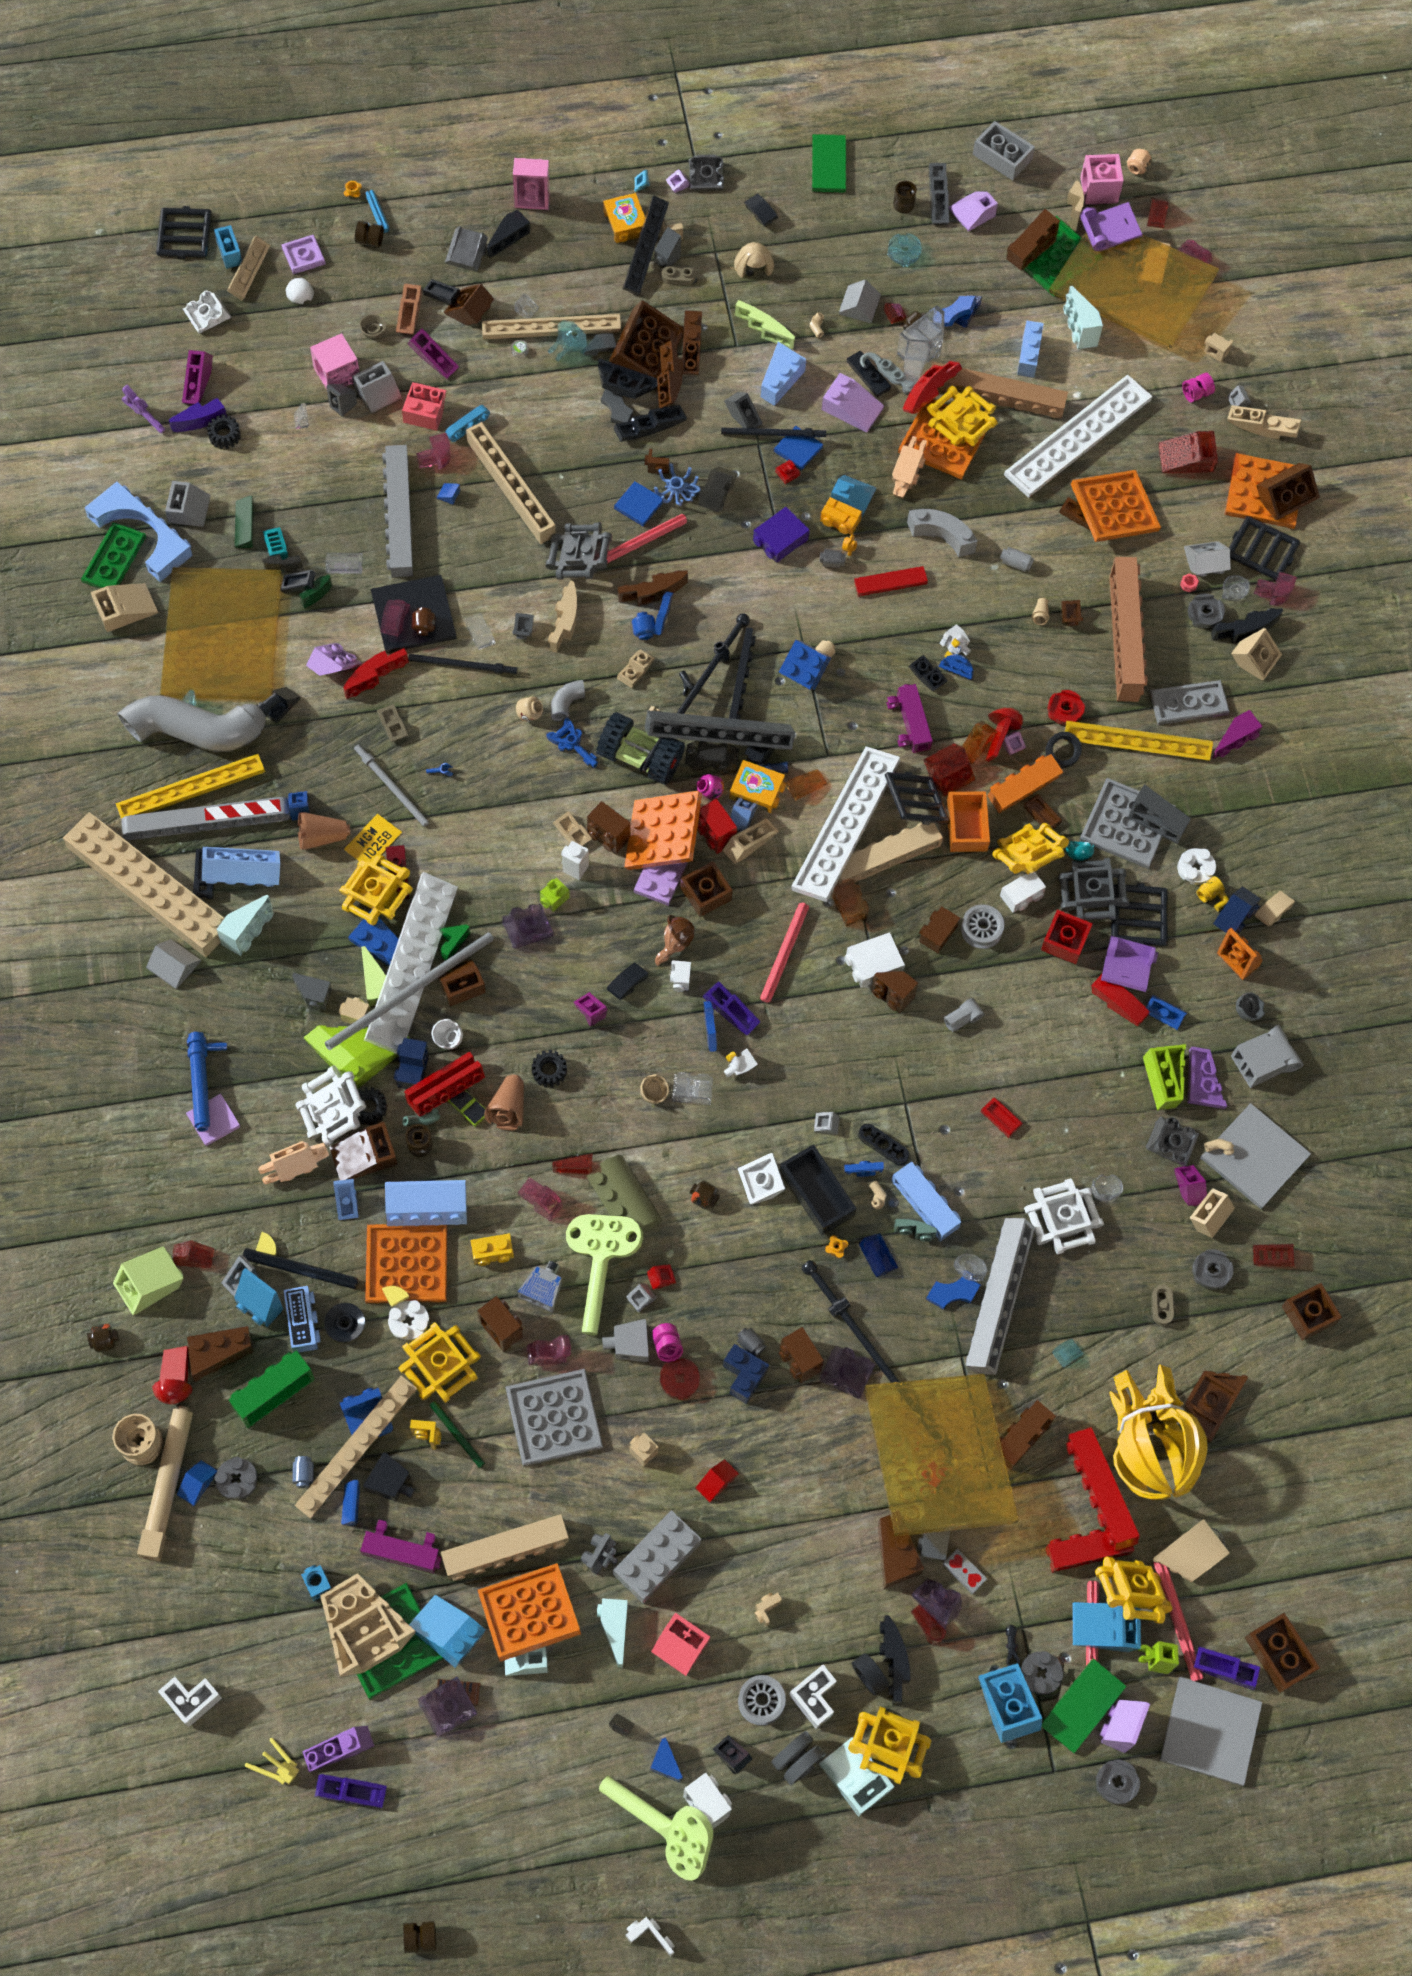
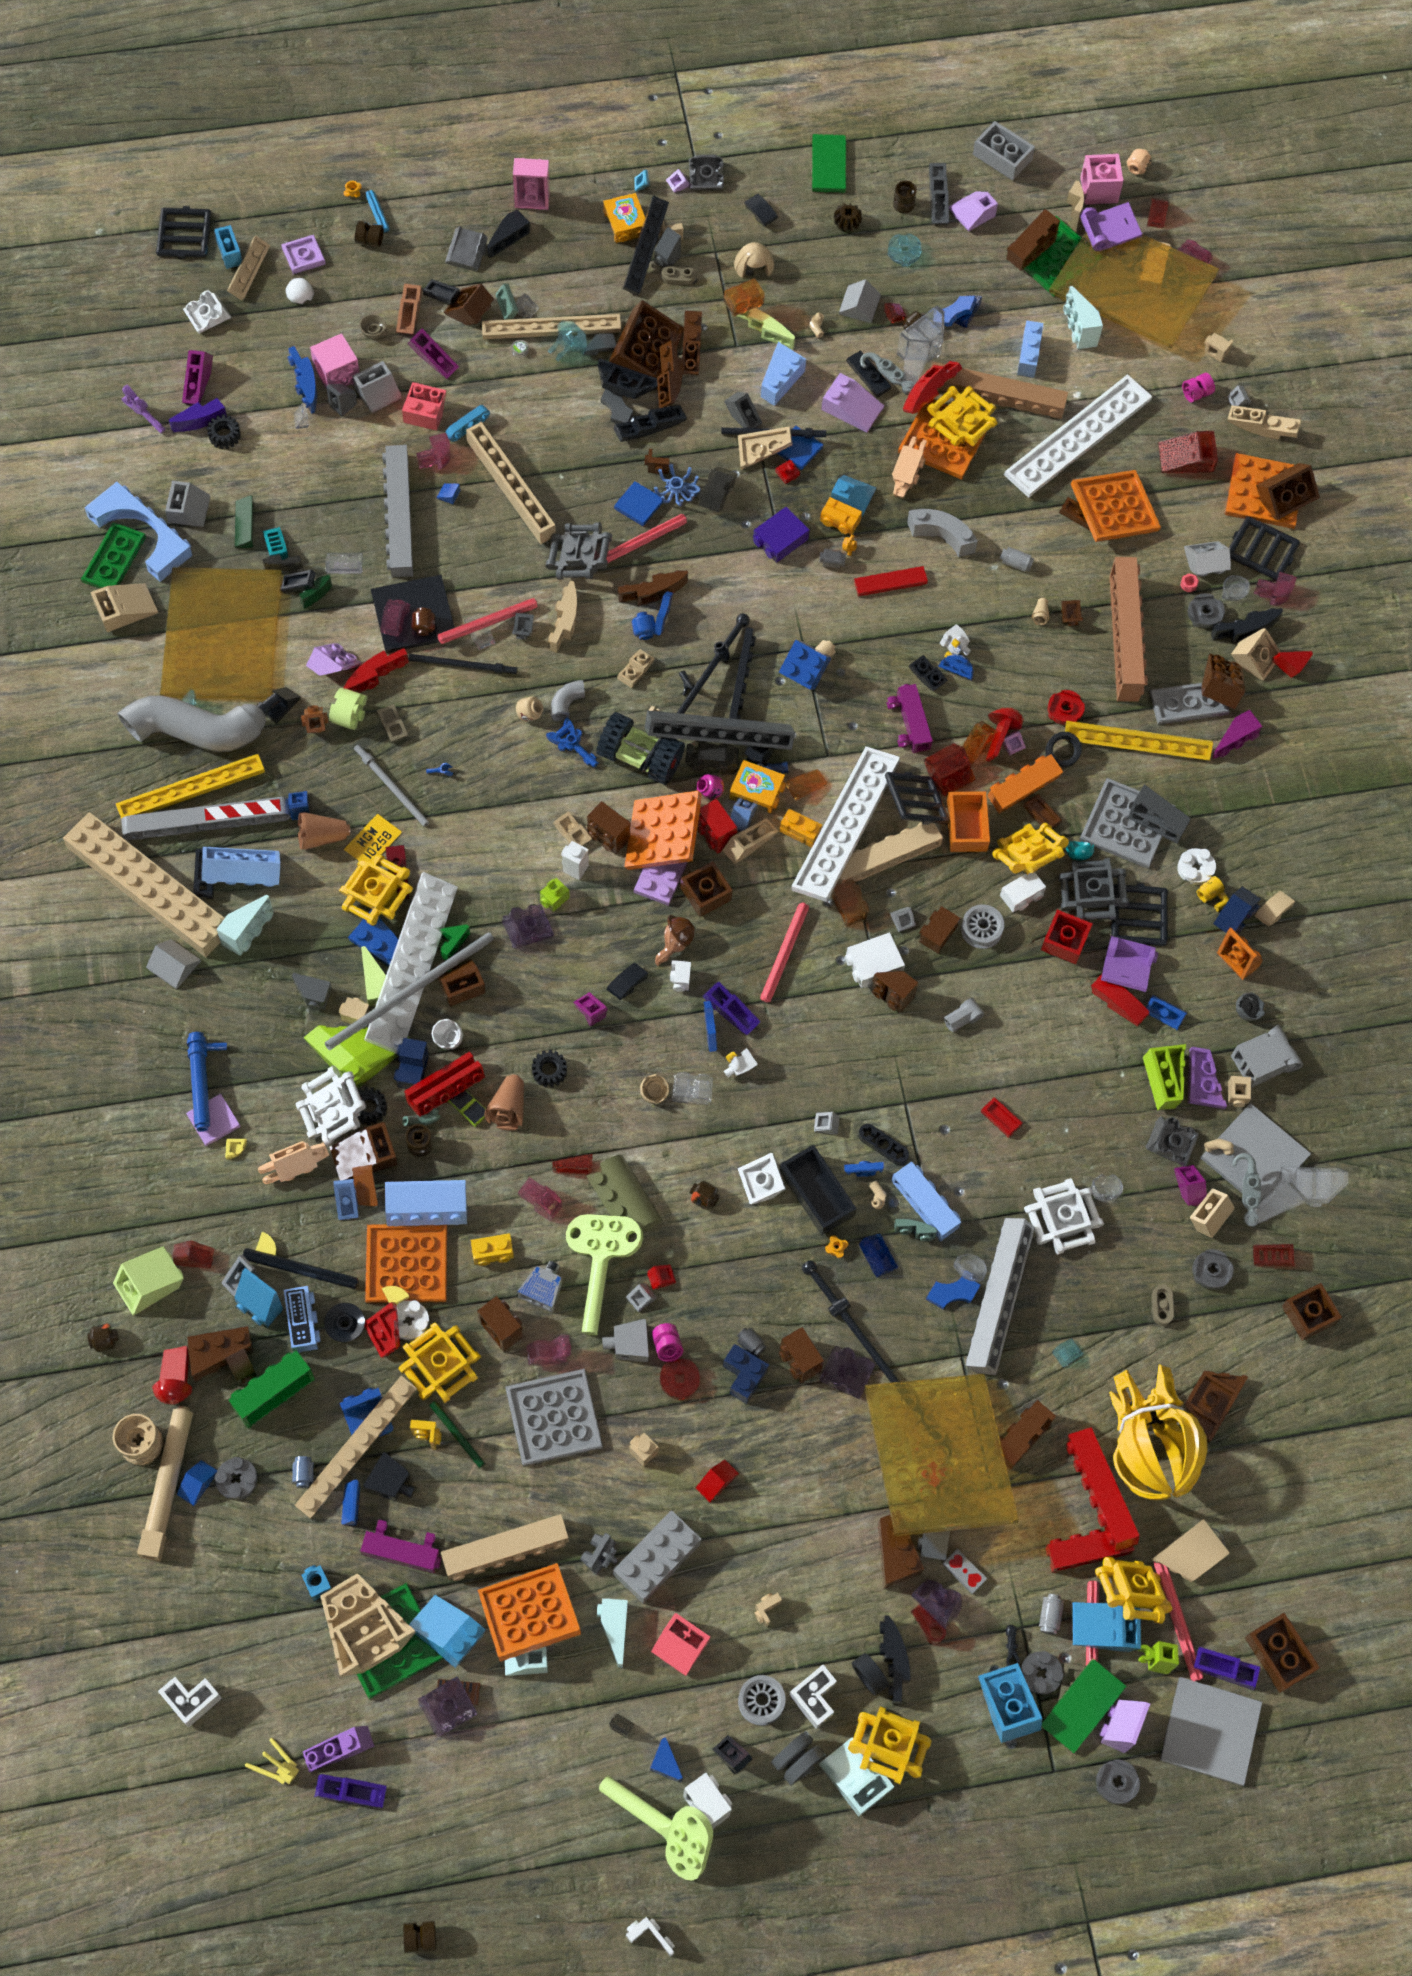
(235, 1147): none -> light yellow tile
(240, 1365): none -> reddish brown slope
(305, 379): none -> blue slope
(314, 725): none -> dark orange brick
(347, 708): none -> yellowish green brick
(365, 1185): none -> dark orange slope
(384, 1330): none -> red wing
(487, 621): none -> coral axle
(506, 302): none -> sand green tile
(744, 297): none -> clear orange brick
(762, 444): none -> tan wing
(800, 827): none -> light orange brick
(847, 217): none -> dark brown gear
(903, 919): none -> light grey slope
(1051, 1614): none -> light grey head
(1223, 681): none -> reddish brown slope
(1241, 1085): none -> tan brick
(1292, 662): none -> red slope
(1298, 1186): none -> clear slope

